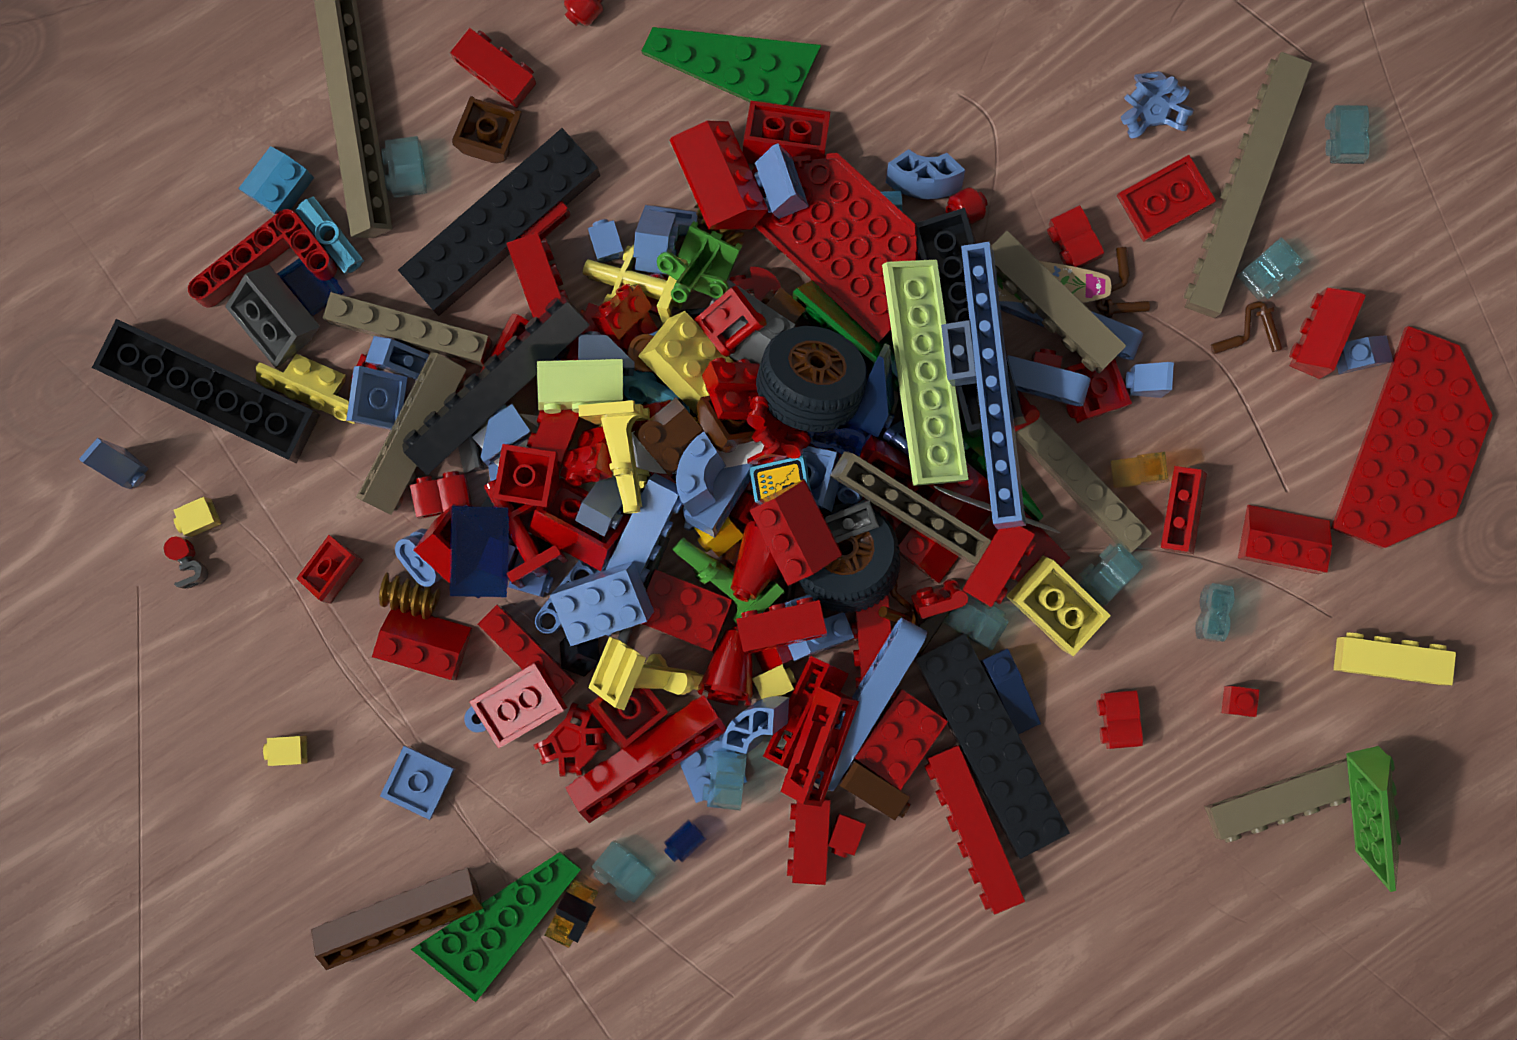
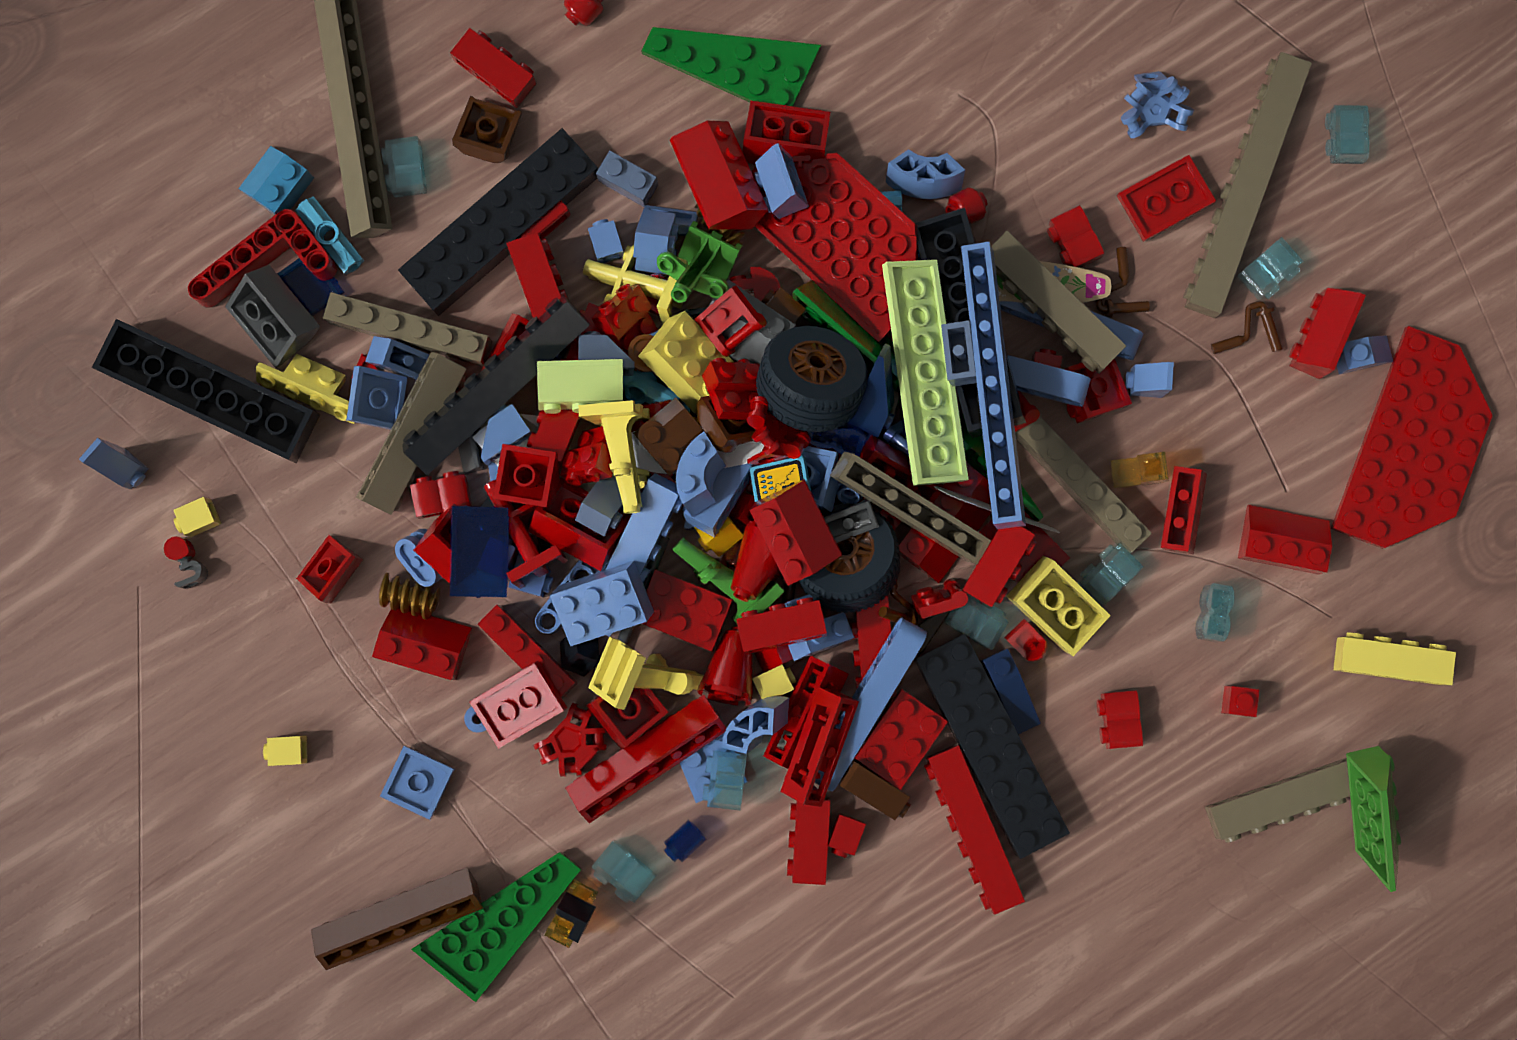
(627, 179): none -> sand blue brick
(1027, 641): none -> red plate

